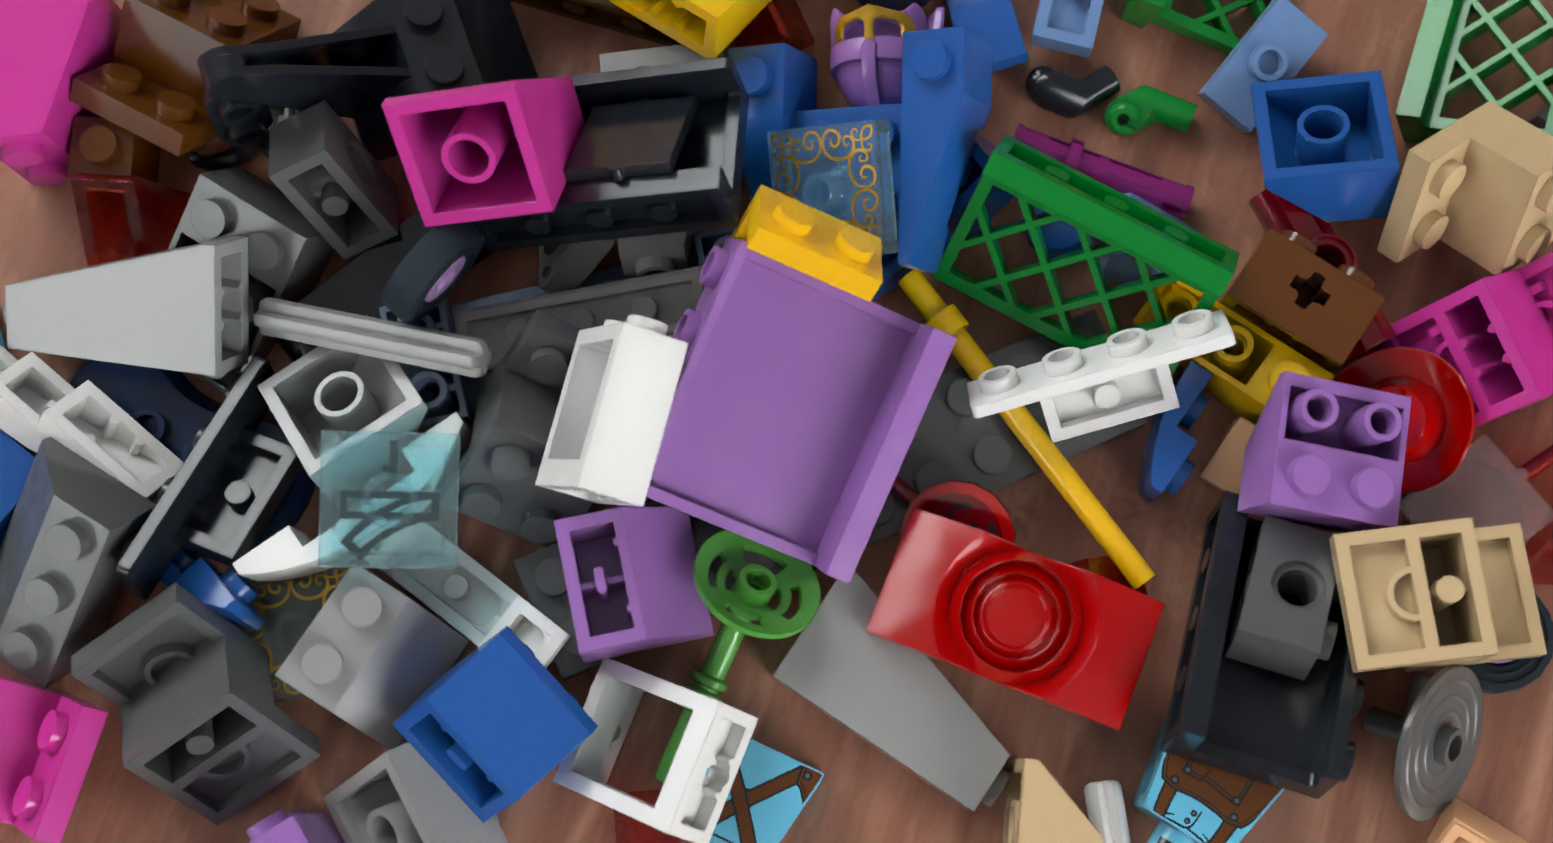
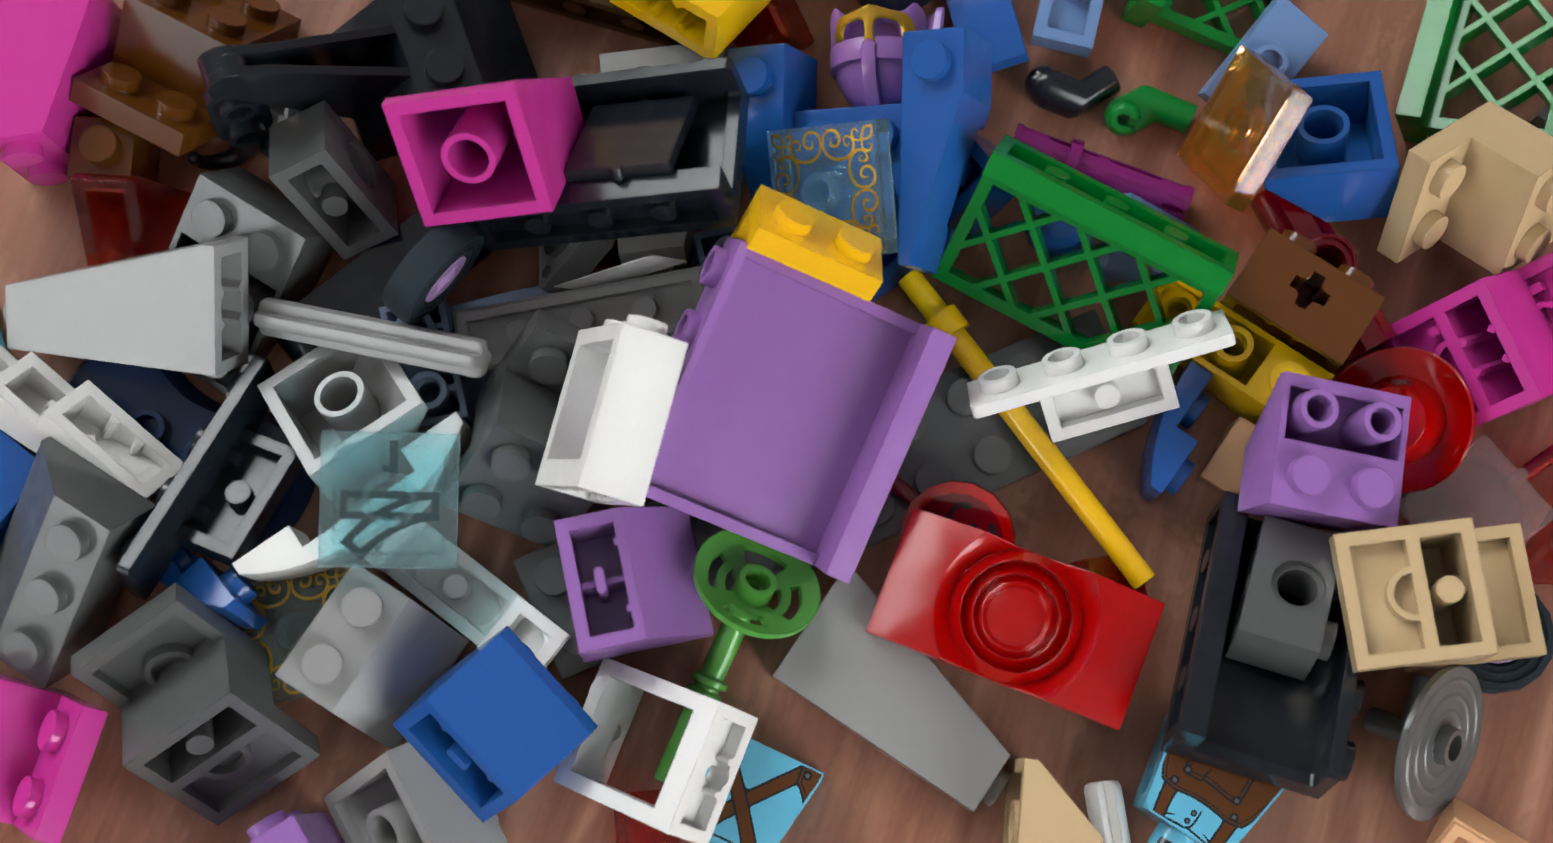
(624, 271): none -> white sticker
(1244, 128): none -> clear orange tile

